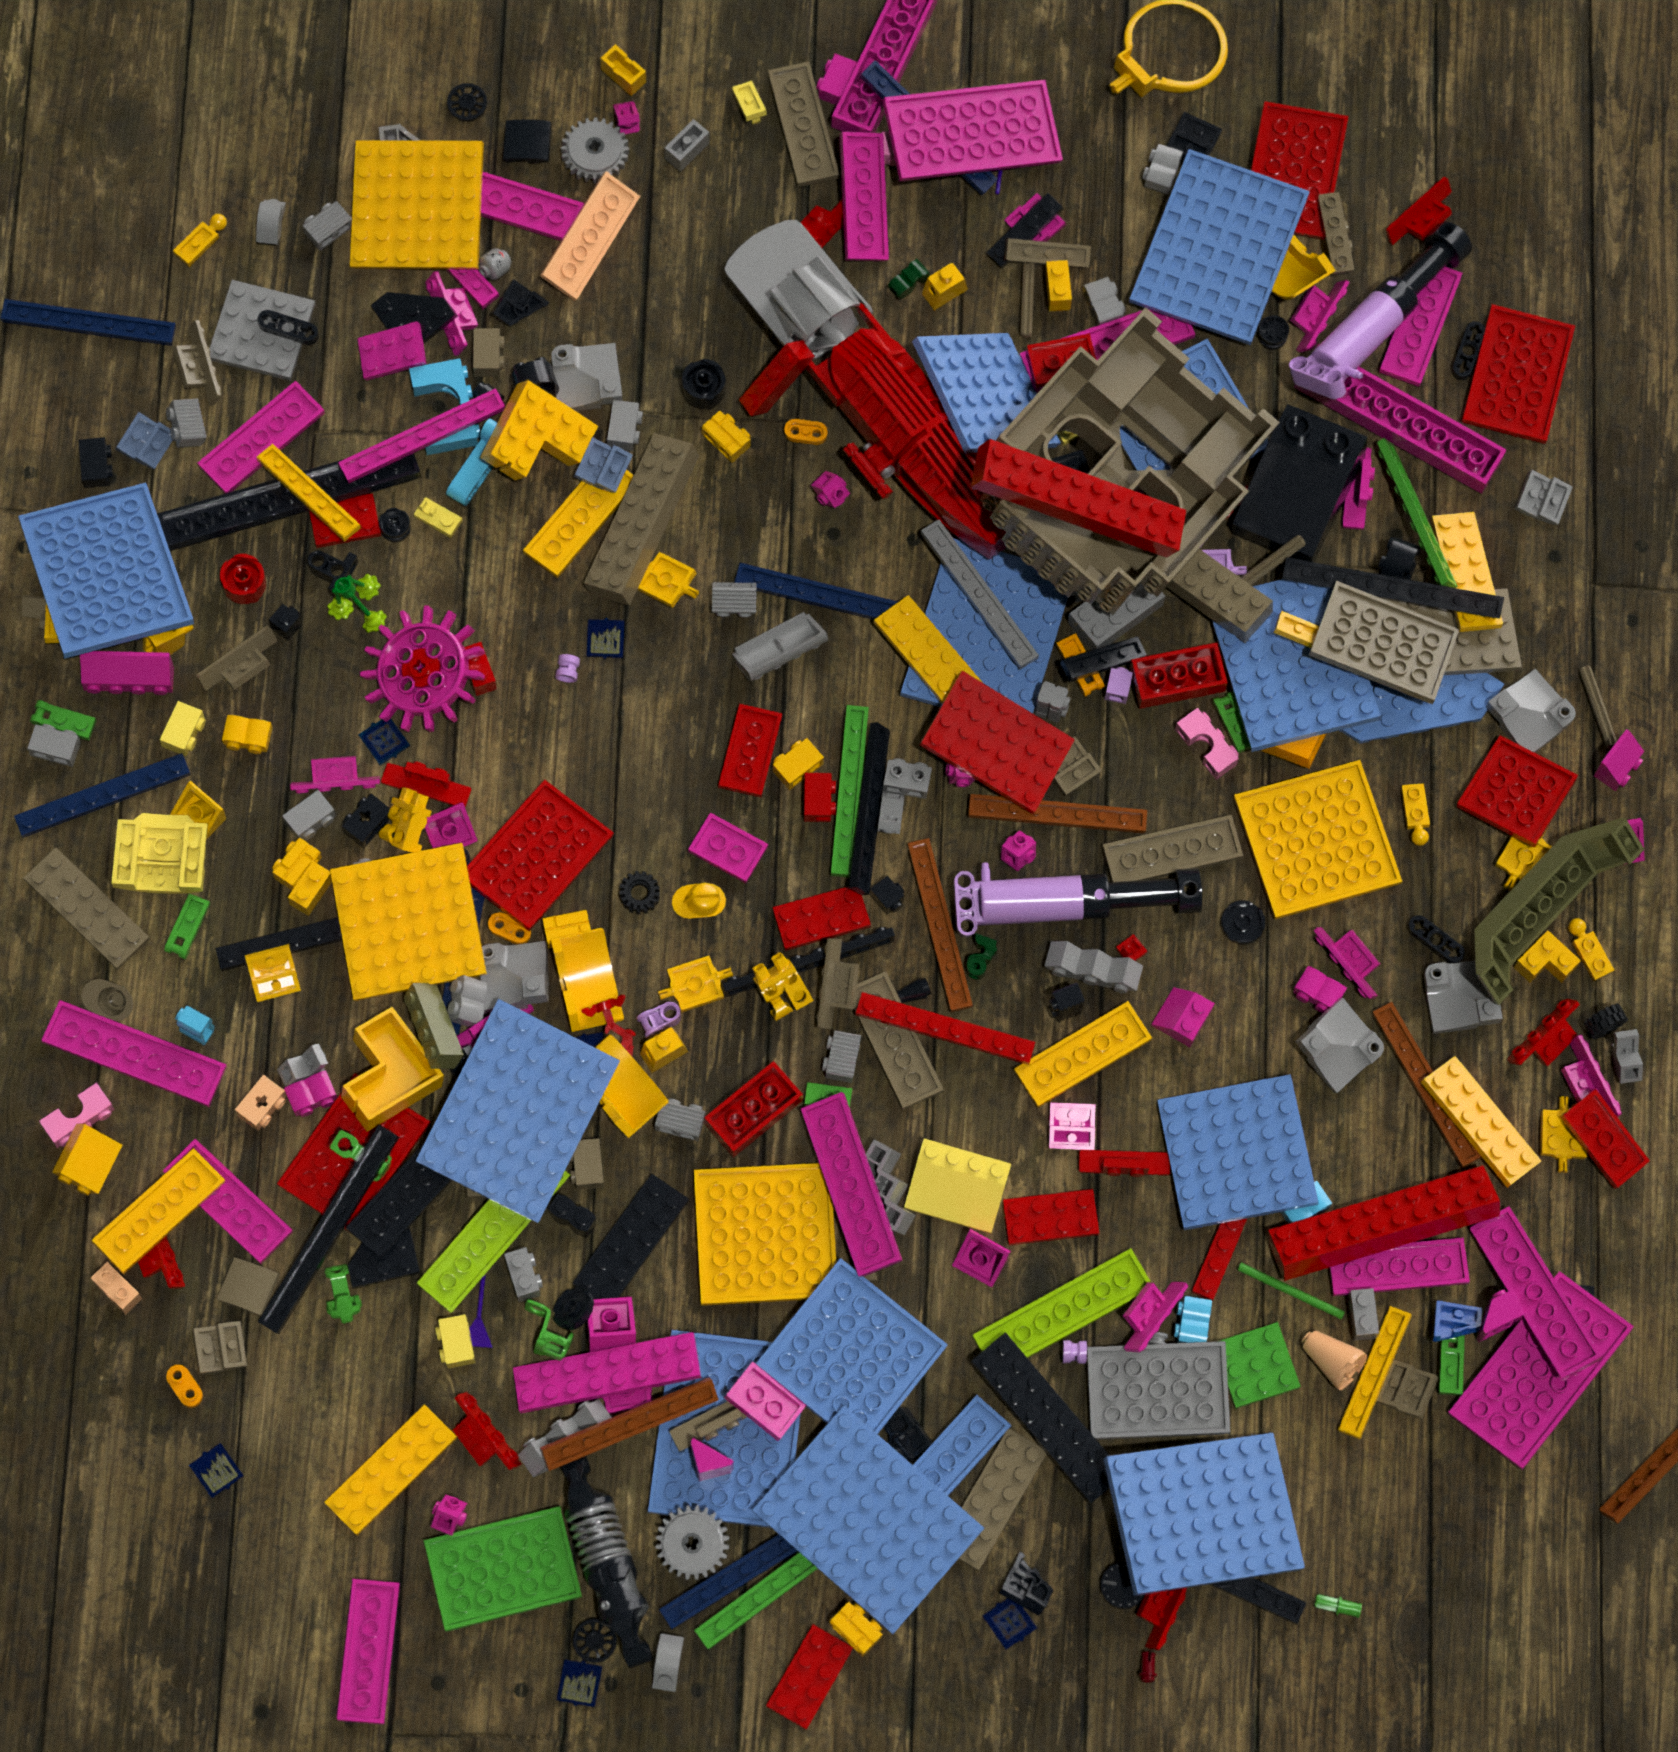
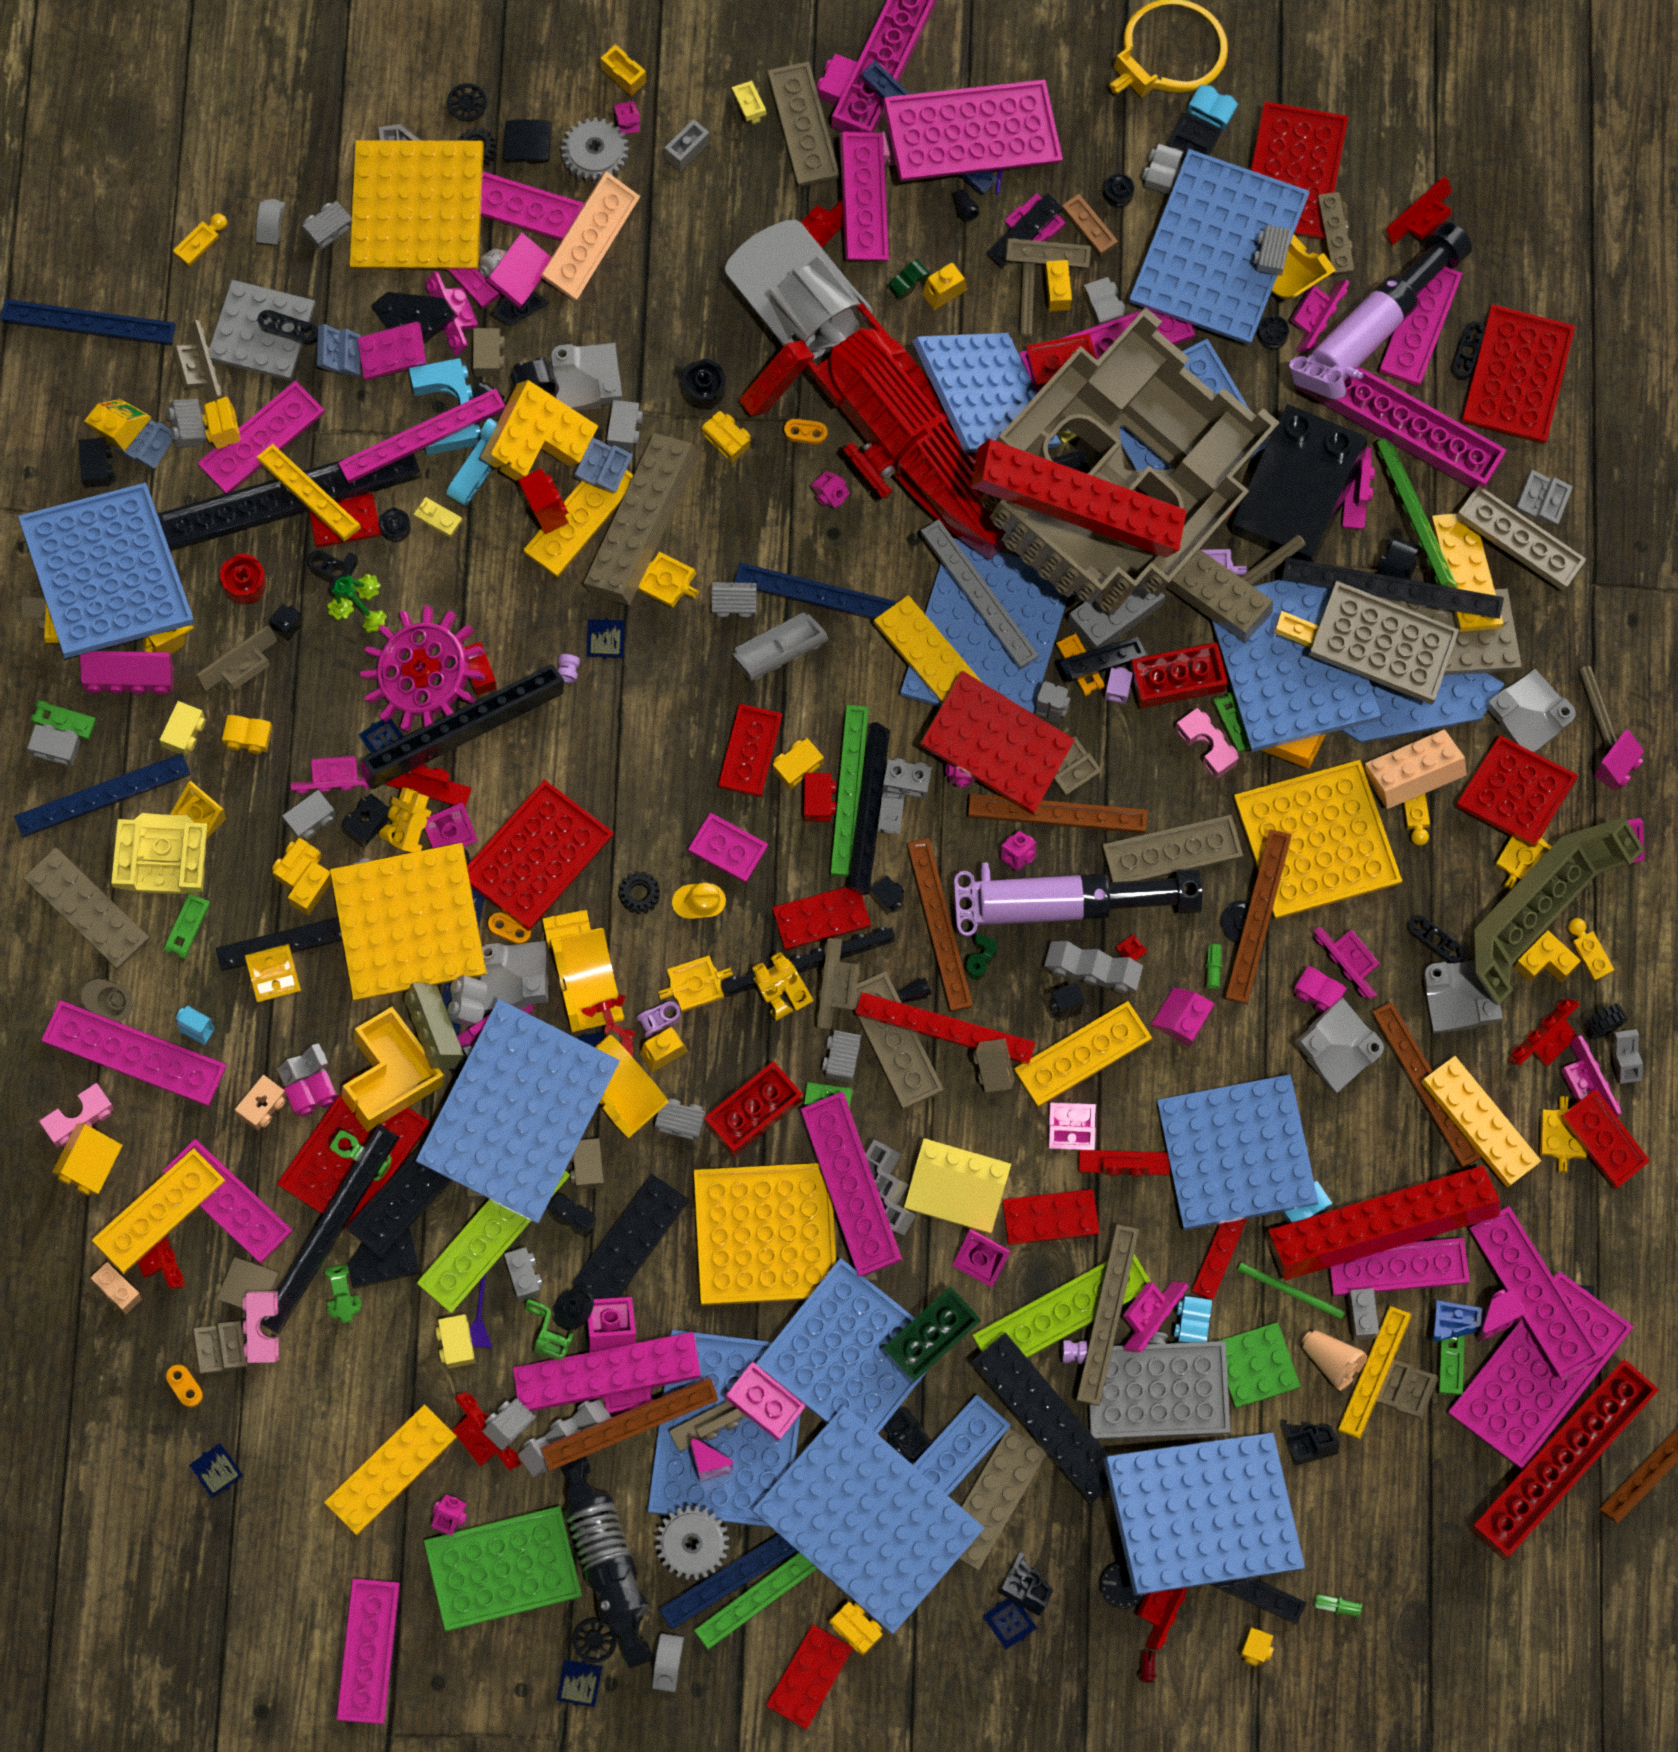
(117, 422): none -> yellow slope
(221, 423): none -> yellow brick
(259, 1346): none -> bright pink arch
(338, 350): none -> sand blue slope
(462, 726): none -> black brick
(486, 137): none -> black tyre
(508, 1424): none -> light grey brick
(519, 270): none -> dark pink tile
(545, 500): none -> red brick
(930, 1335): none -> dark green brick
(966, 206): none -> black cone
(994, 1065): none -> dark tan brick
(1089, 225): none -> medium nougat plate
(1108, 1315): none -> dark tan plate
(1119, 189): none -> black wheel
(1212, 106): none -> medium azure brick
(1214, 966): none -> bright green axle
(1257, 1647): none -> yellow brick
(1258, 917): none -> dark orange plate
(1273, 250): none -> light grey brick
(1309, 1441): none -> black slope
(1416, 769): none -> light nougat brick
(1521, 538): none -> dark tan plate
(1564, 1459): none -> red brick

